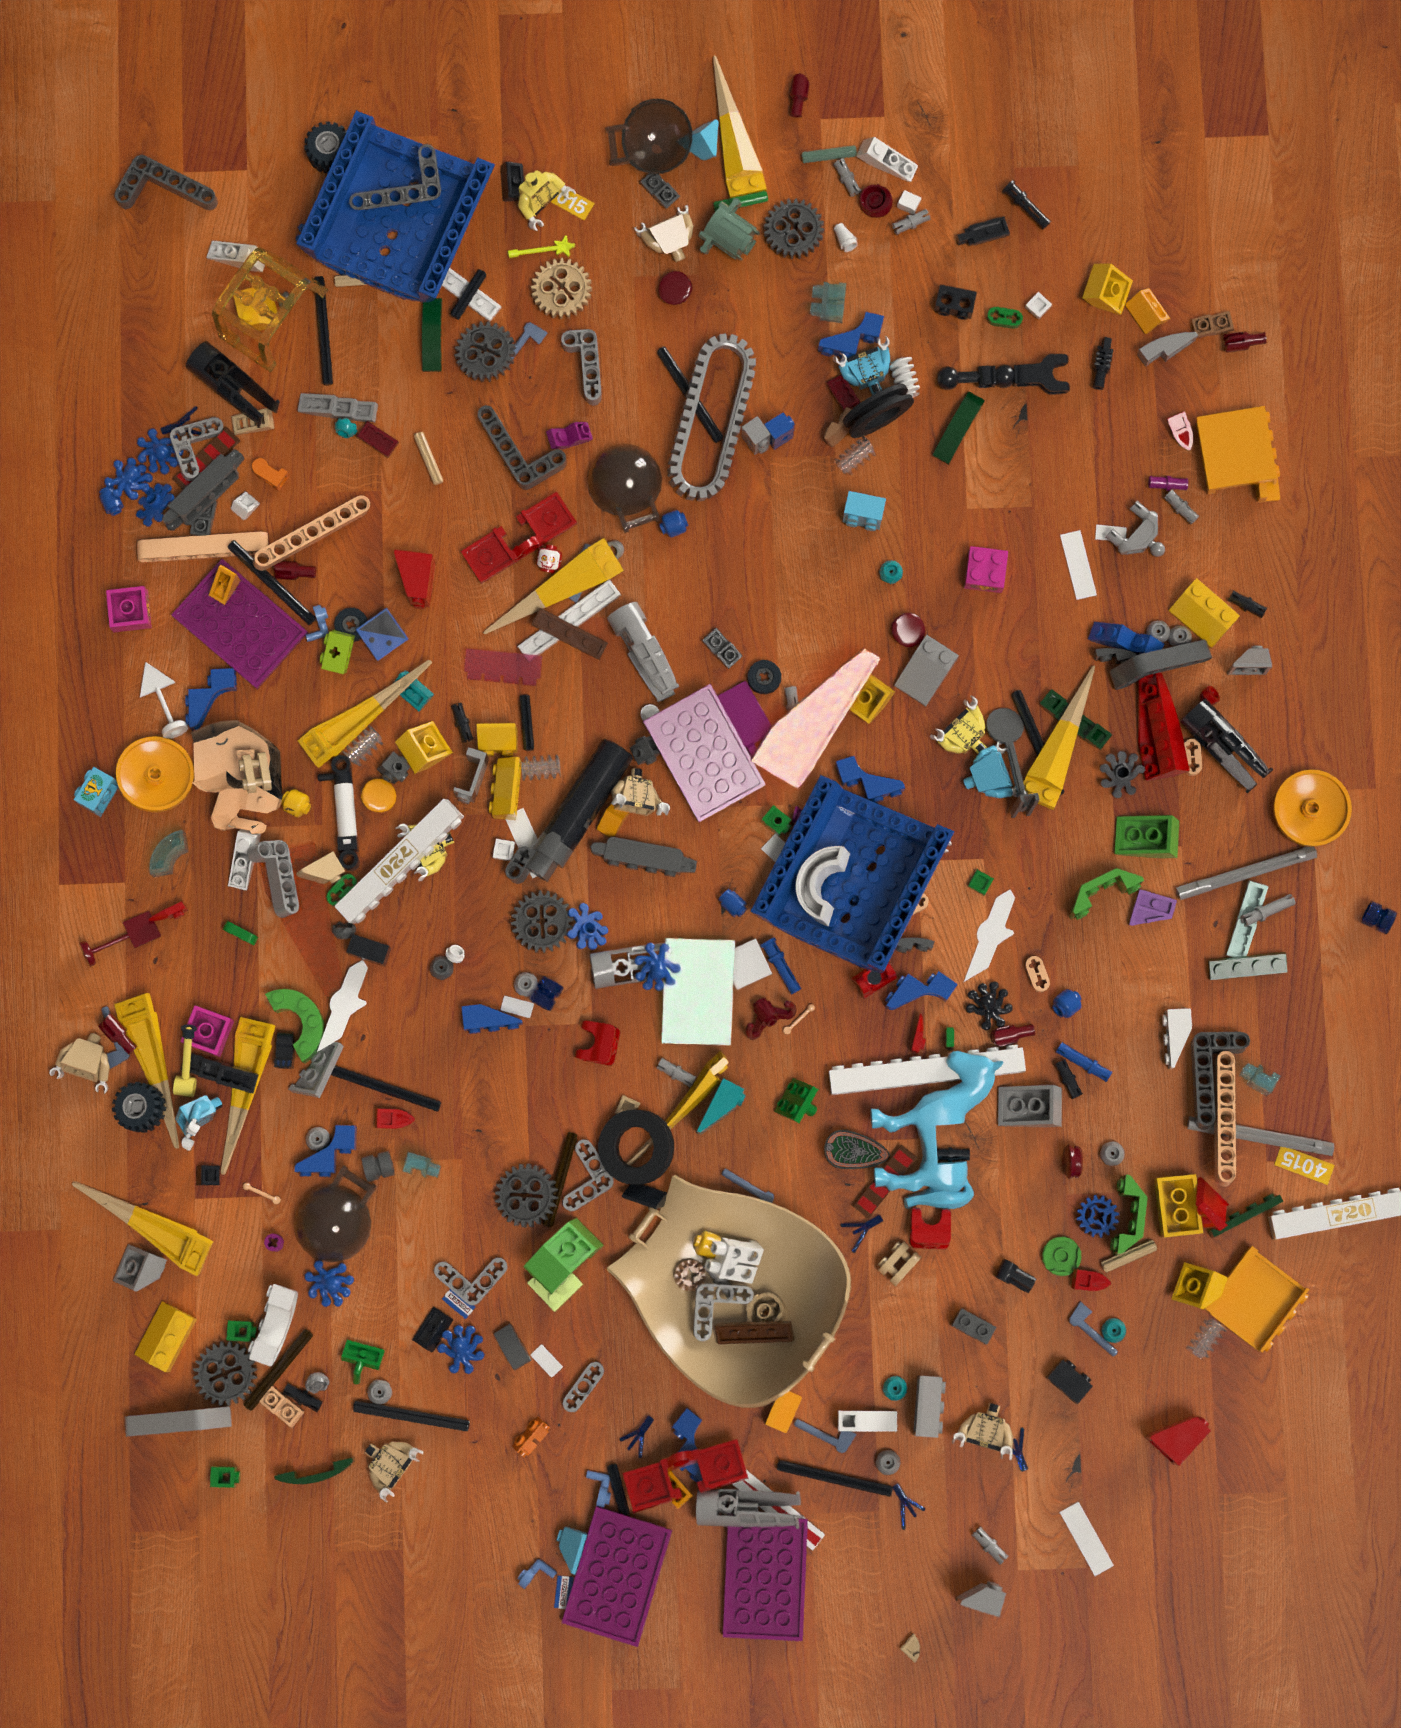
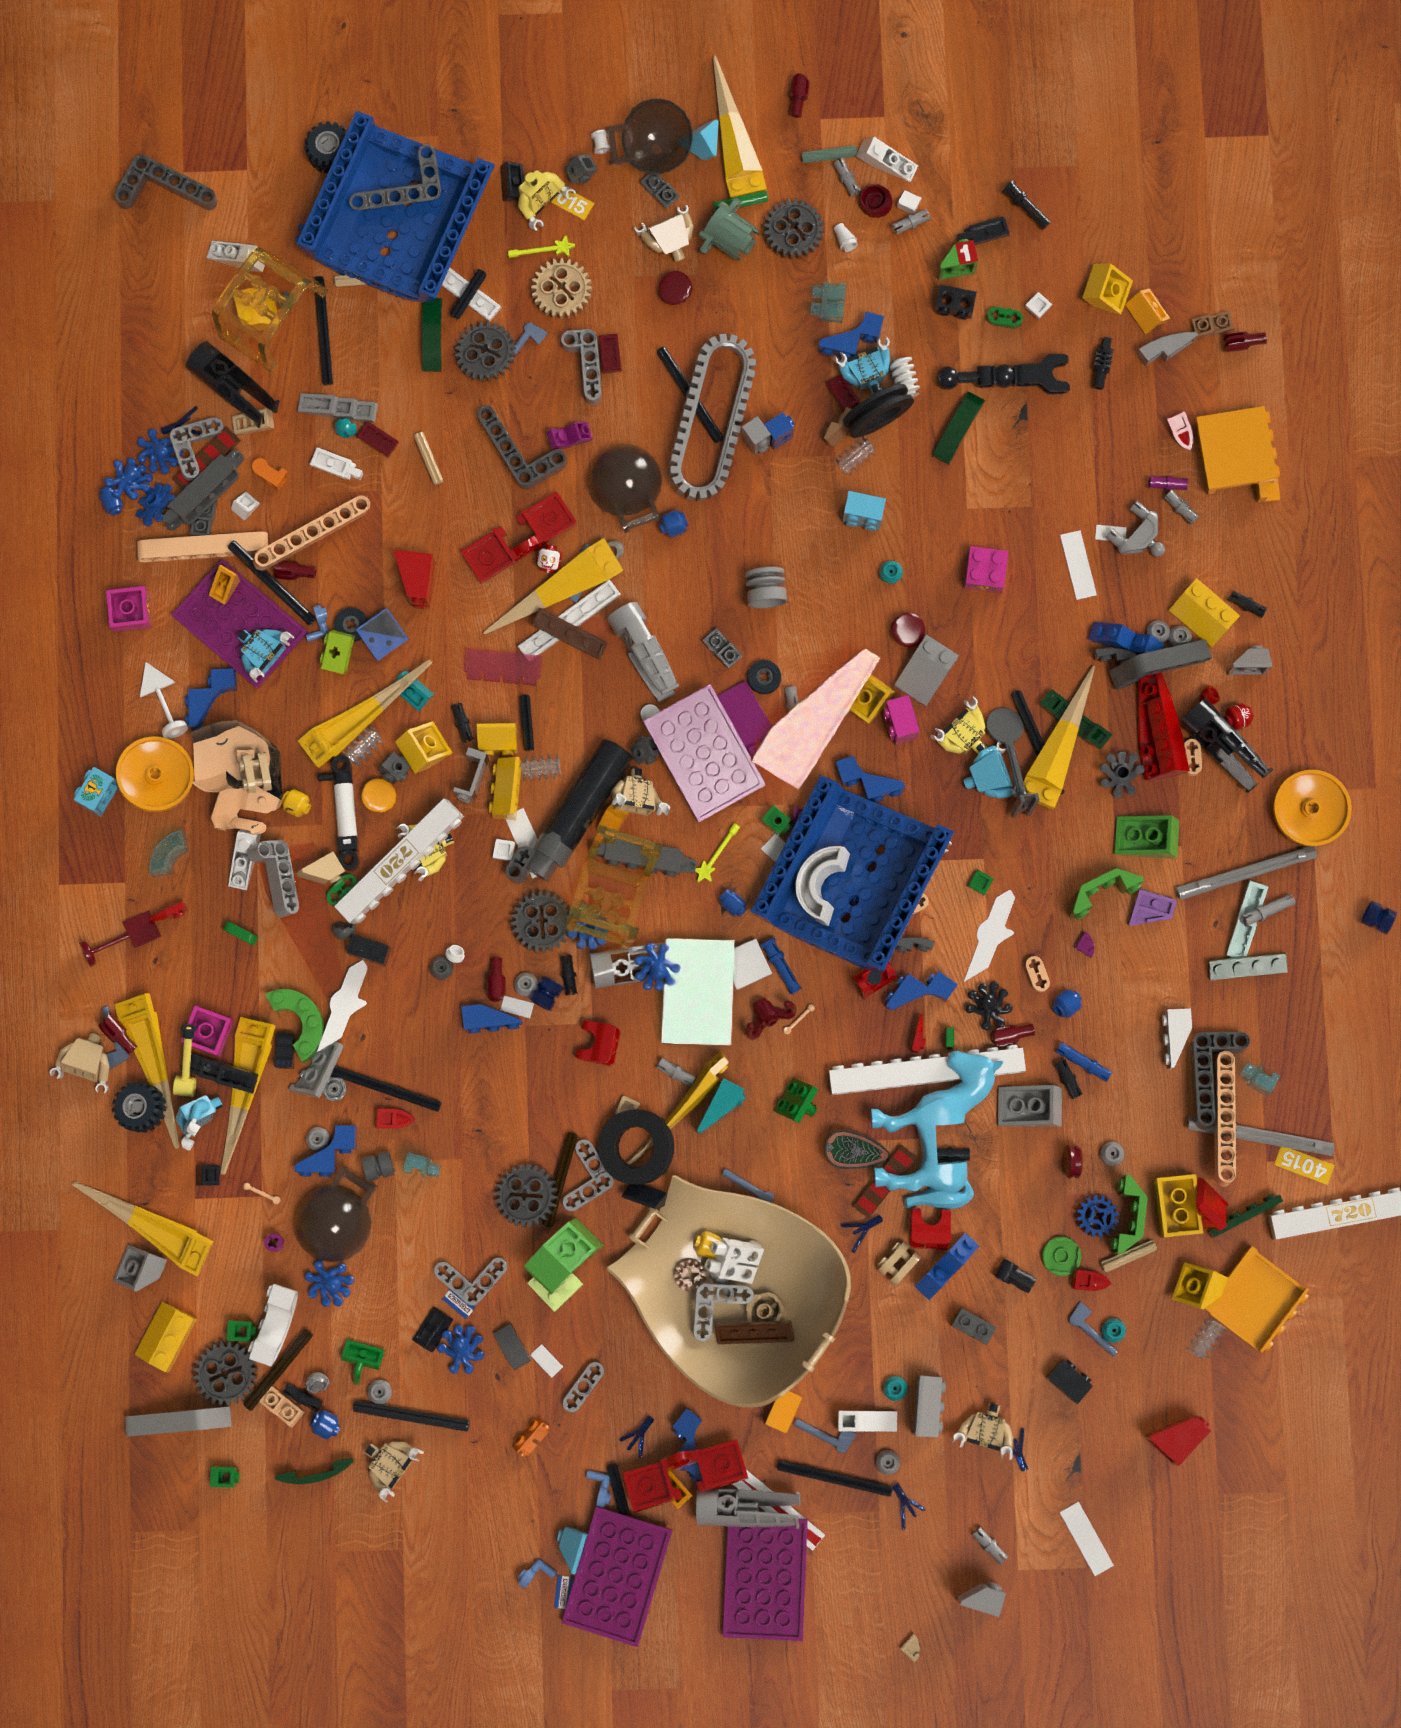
(262, 650): none -> medium azure torso
(324, 1424): none -> blue head
(335, 465): none -> white hinge
(338, 1093): none -> light grey plate
(496, 981): none -> dark red arm
(568, 975): none -> black pin
(580, 169): none -> dark grey brick
(589, 914): none -> clear yellow windscreen
(600, 142): none -> white bush
(610, 353): none -> dark red plate
(706, 870): none -> neon yellow piece
(765, 587): none -> light grey wheel
(901, 720): none -> dark pink brick
(947, 1266): none -> blue arch
(960, 260): none -> bright green slope
(1086, 945): none -> magenta tile
(1239, 716): none -> red head

